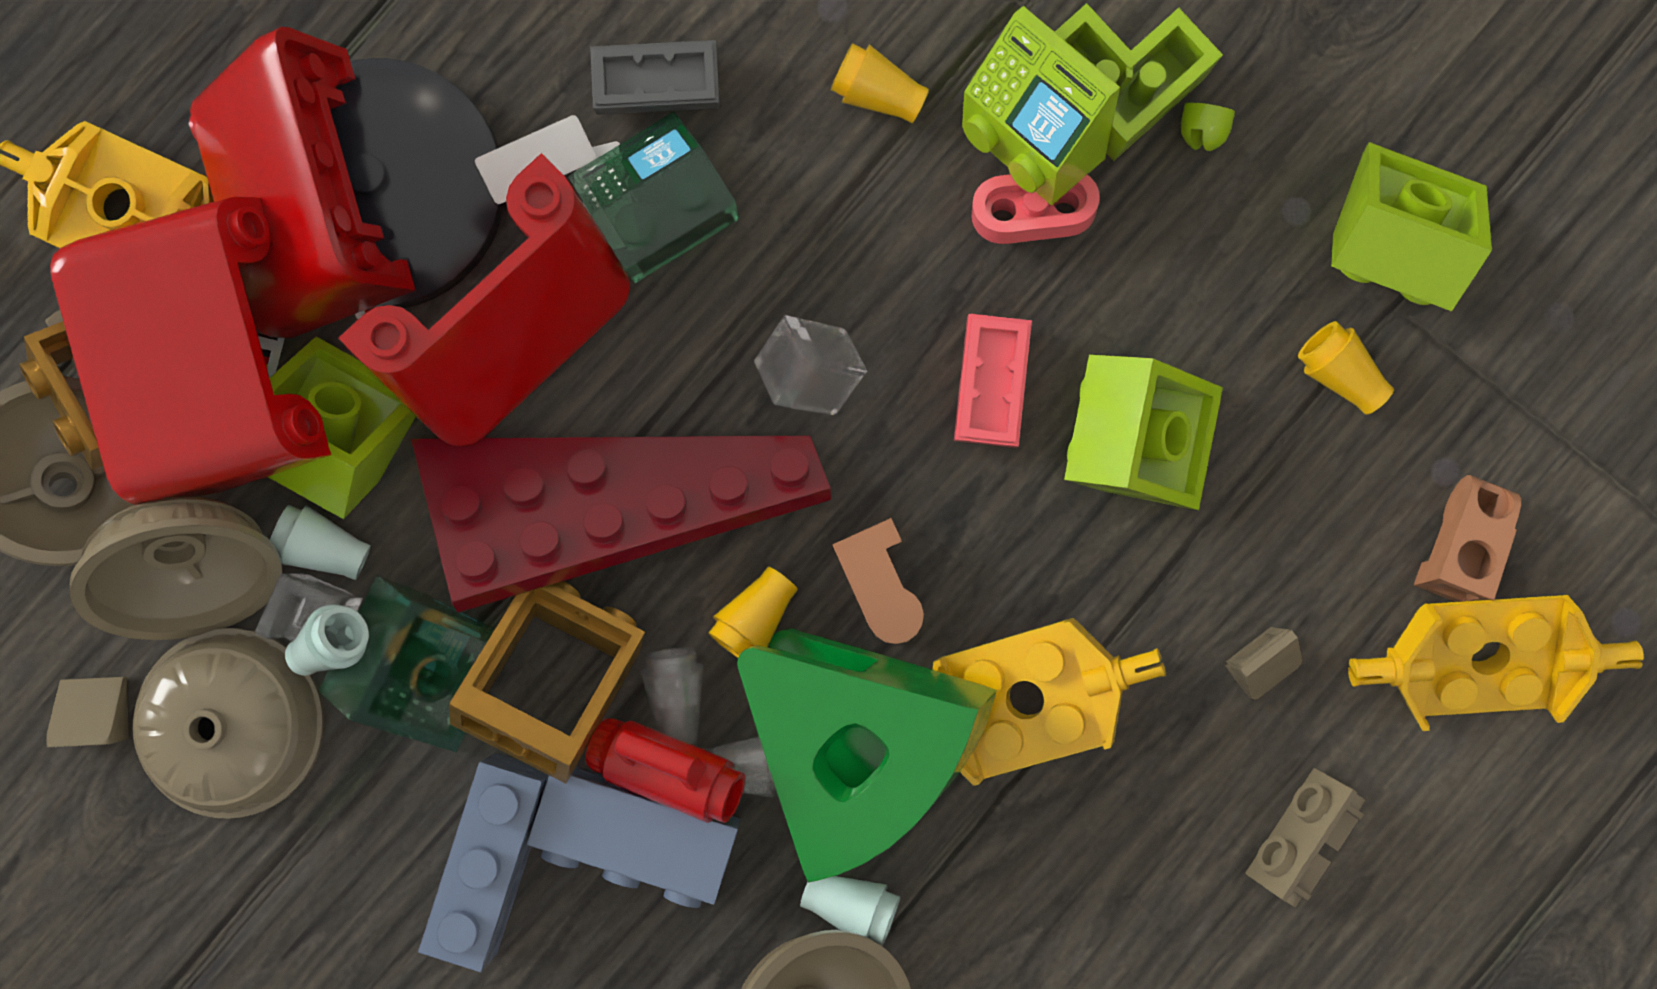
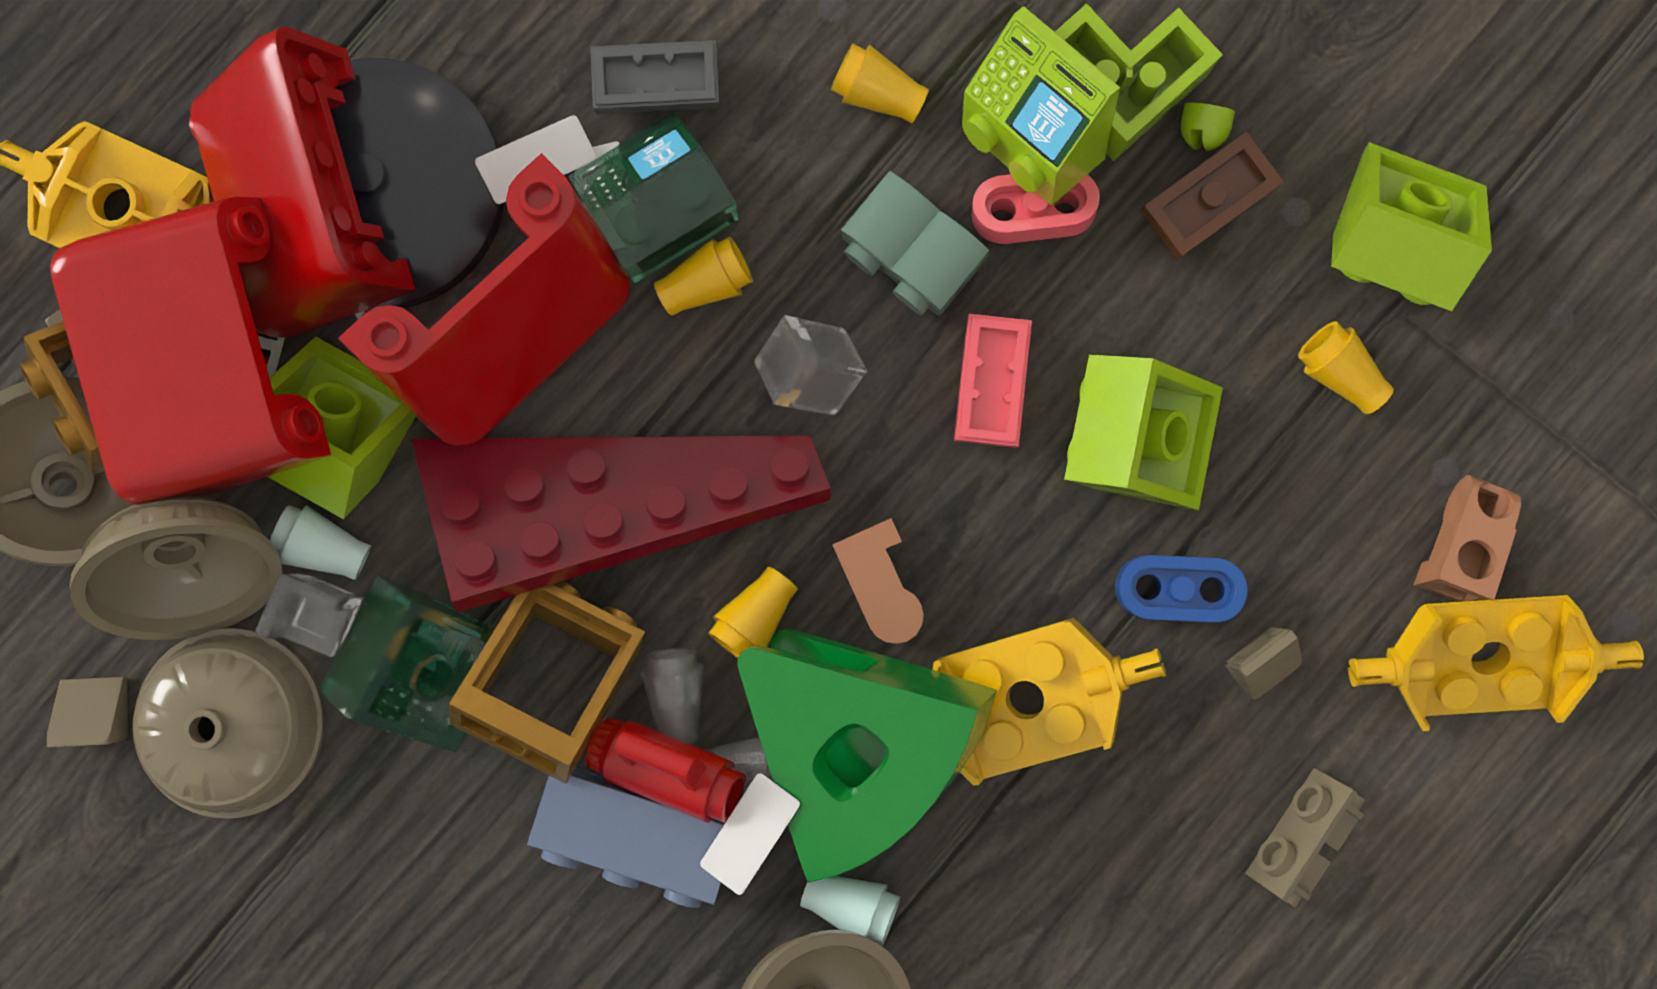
(328, 641): light aqua cone -> none
(485, 864): sand blue brick -> none
(707, 276): none -> yellow cone
(749, 833): none -> white sticker
(913, 245): none -> sand green brick
(1178, 588): none -> blue plate
(1211, 195): none -> reddish brown plate

